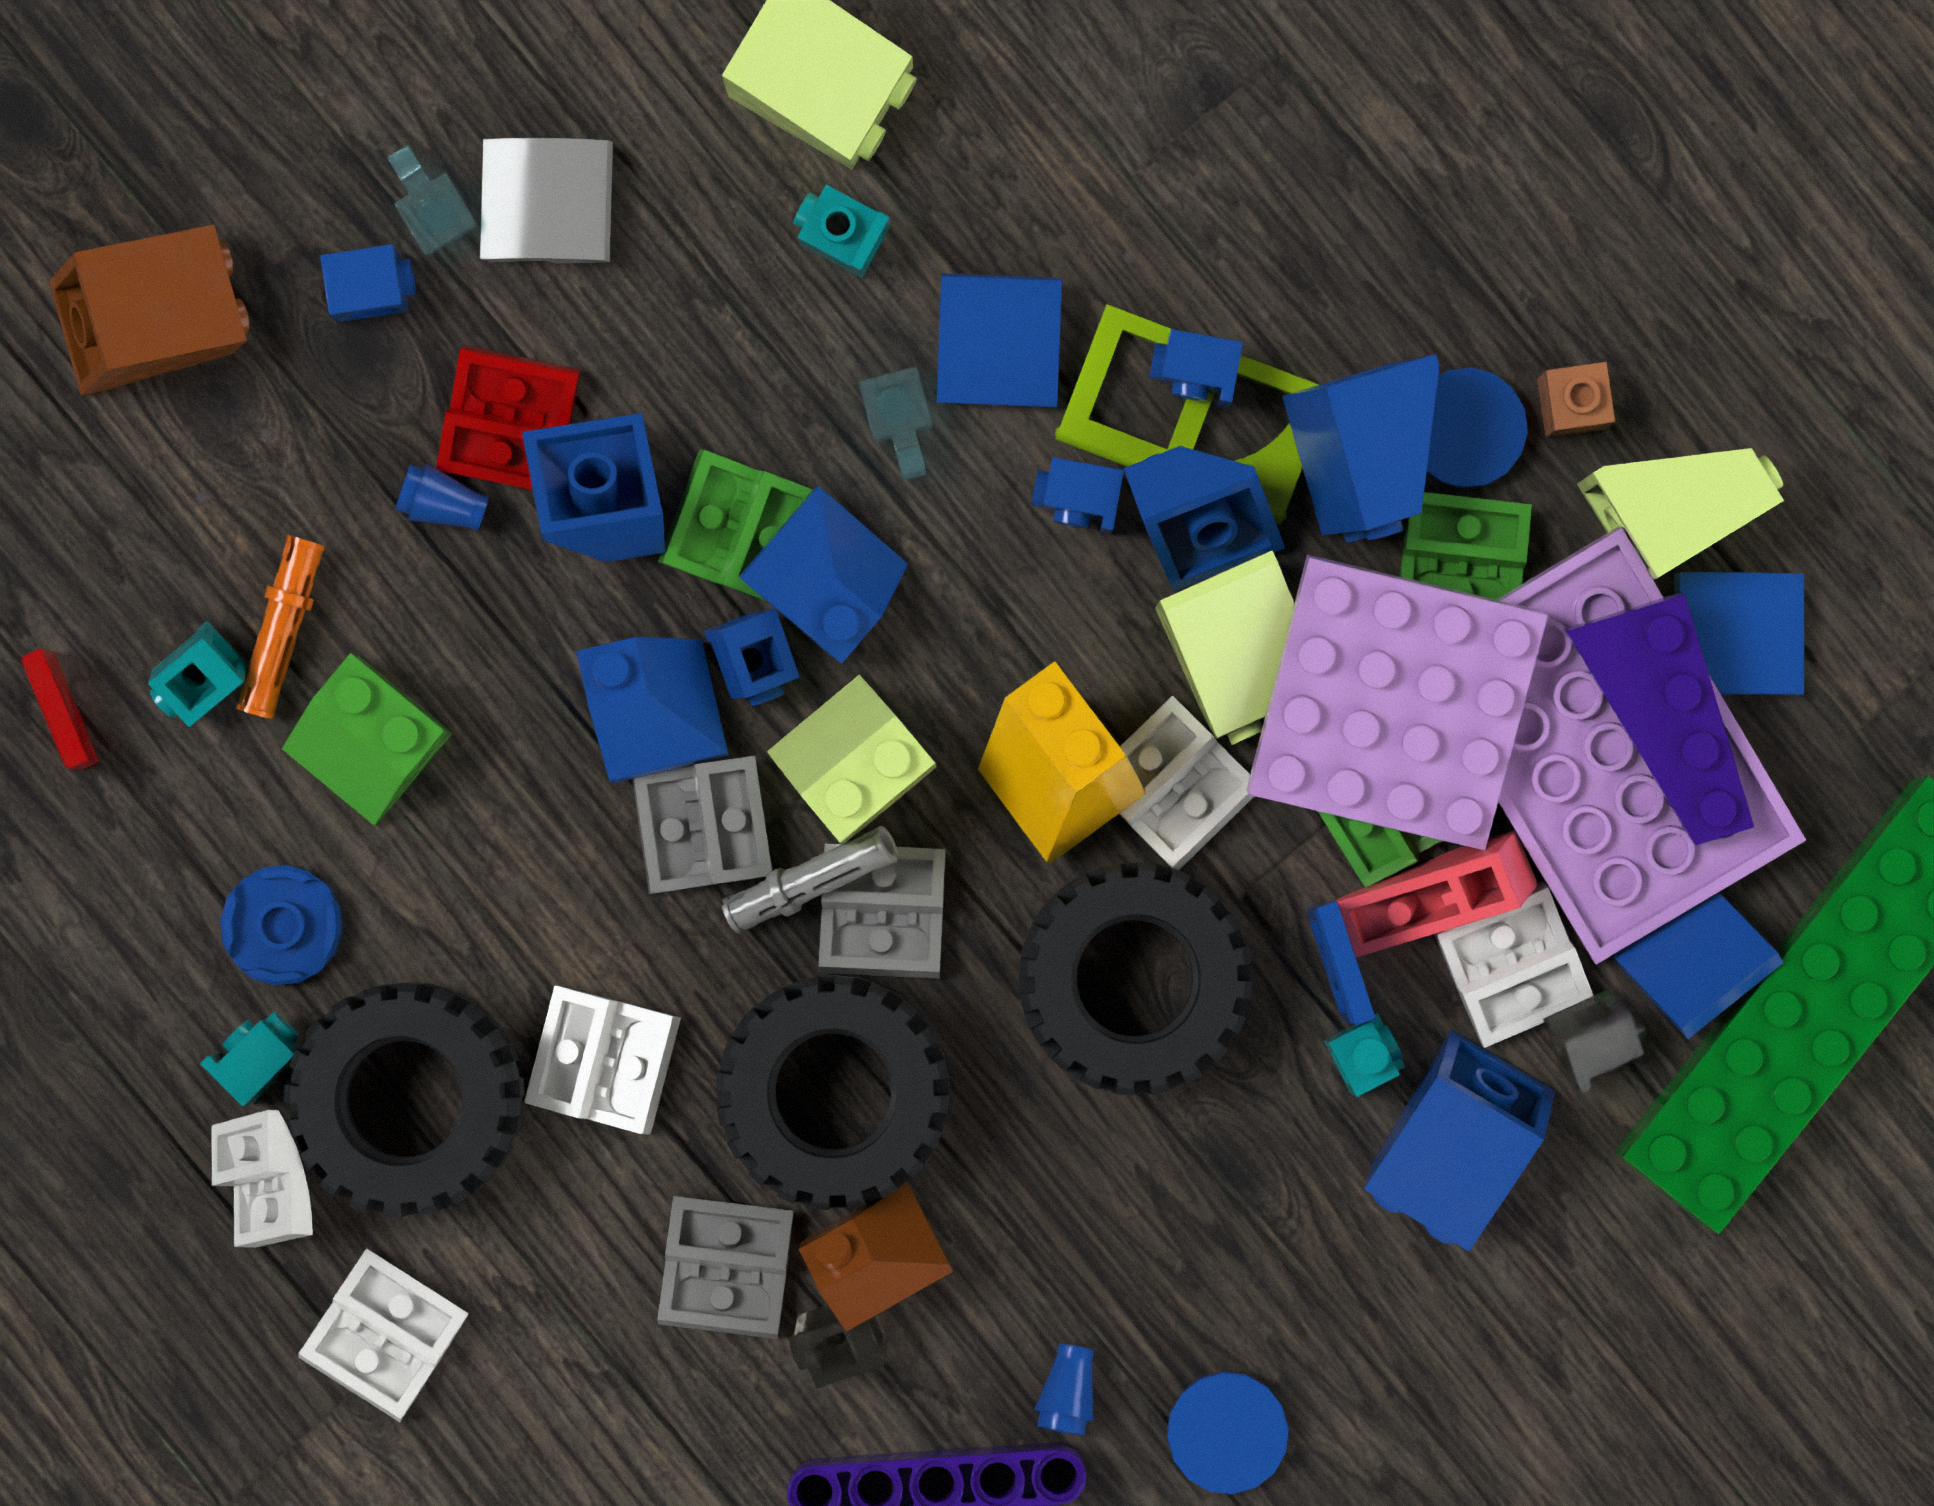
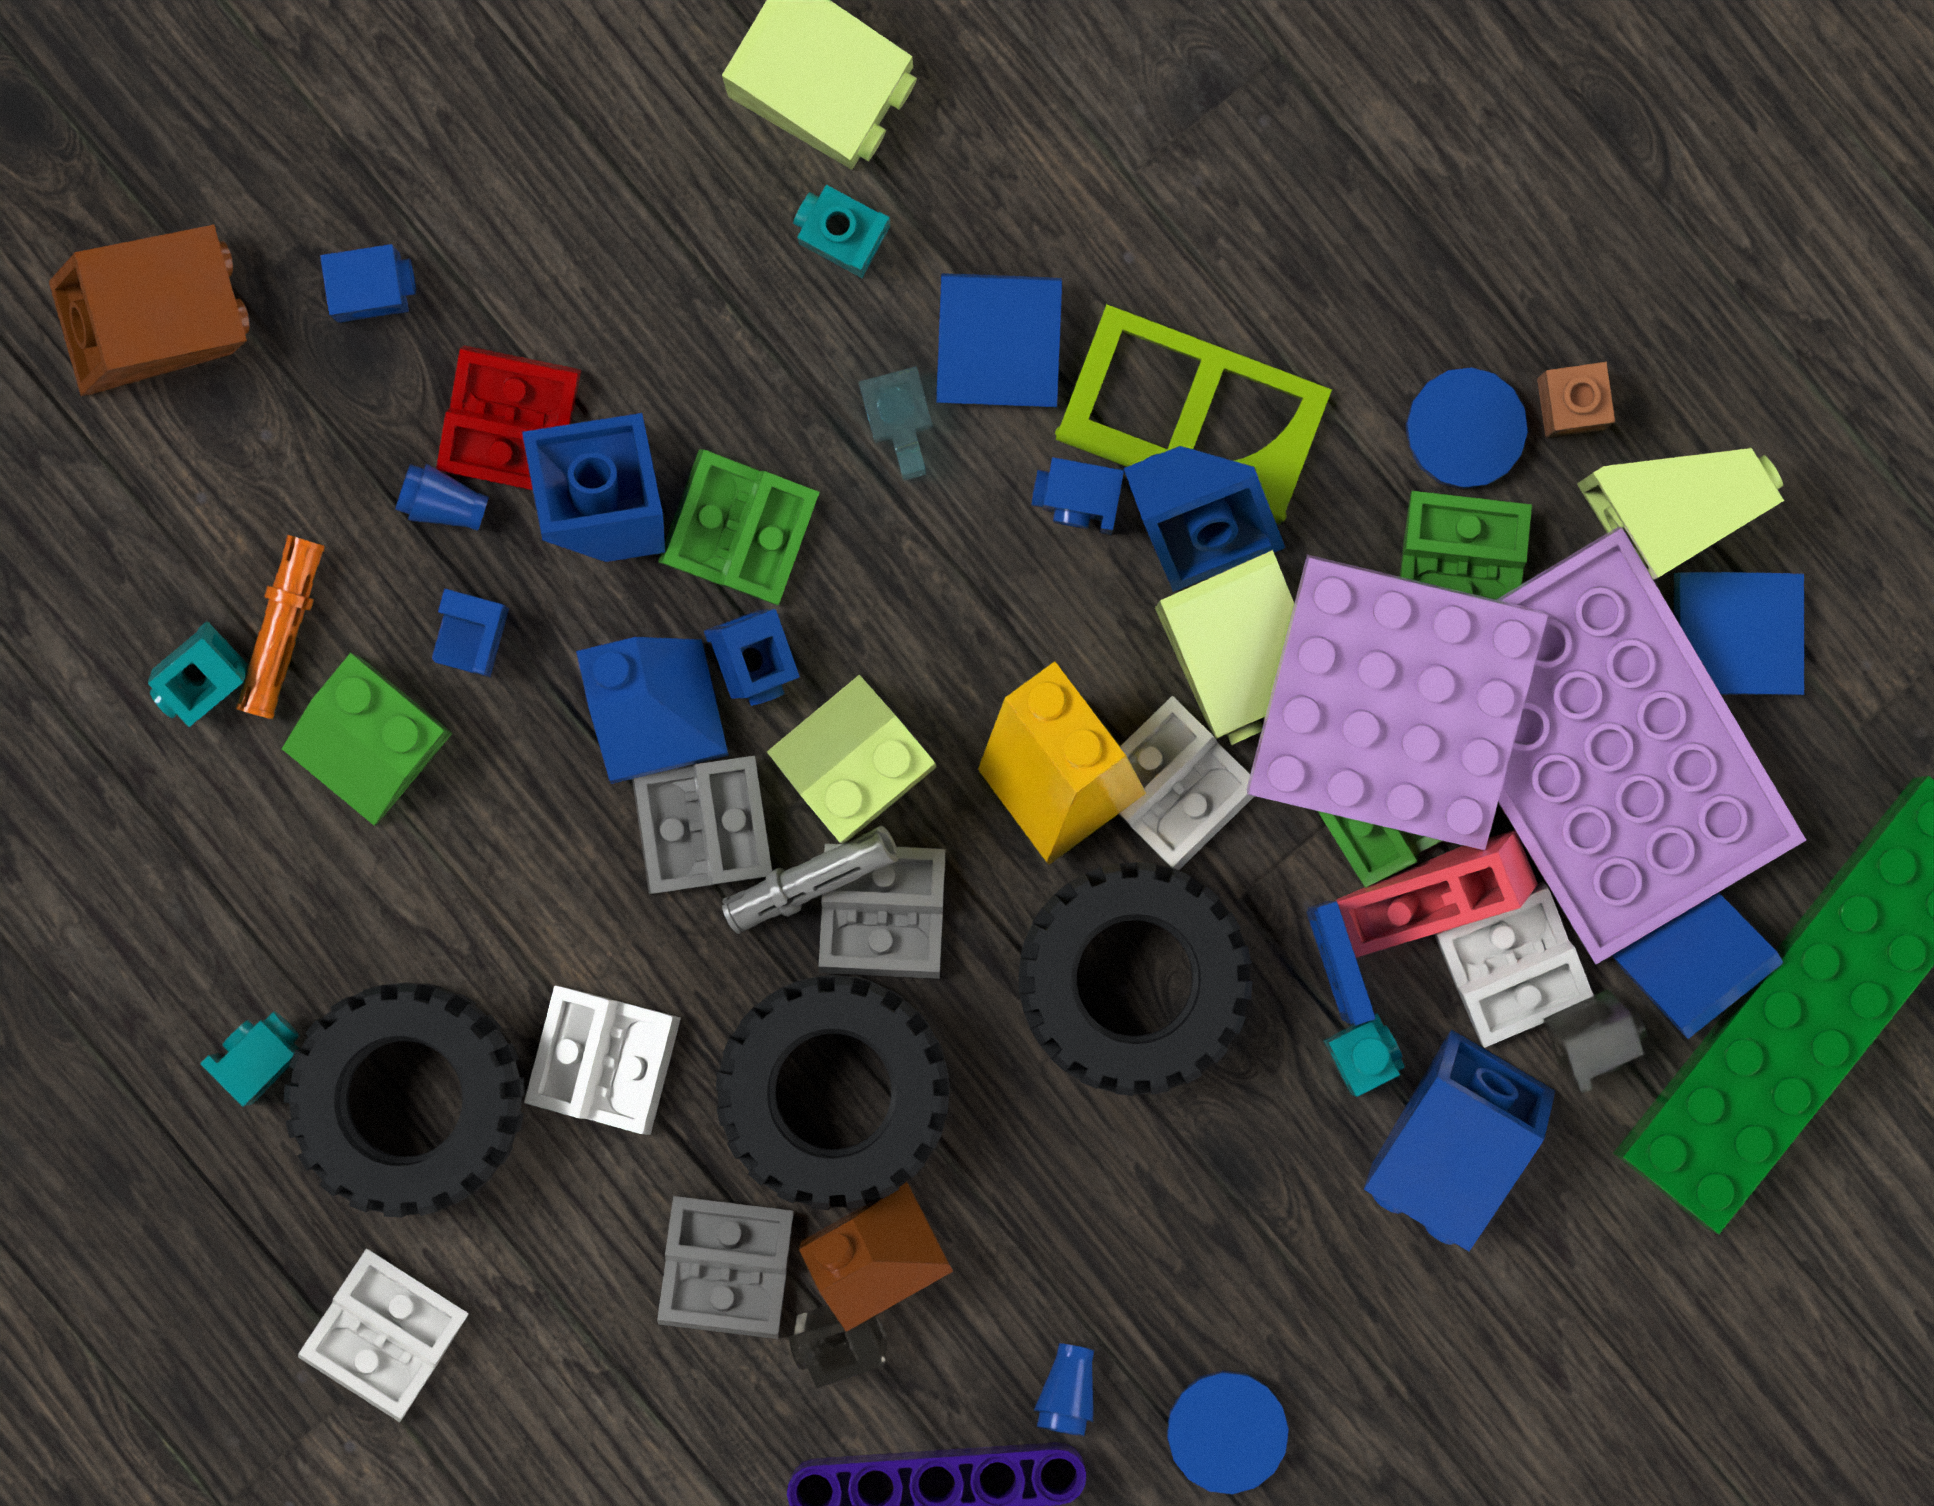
(59, 709): red tile -> none
(267, 1178): white slope -> none
(281, 925): blue tile -> none
(433, 207): clear light blue plate -> none
(469, 632): none -> blue panel
(546, 200): light grey slope -> none
(826, 574): blue slope -> none
(1197, 366): blue brick -> none
(1366, 446): blue slope -> none
(1664, 698): dark purple wing -> none

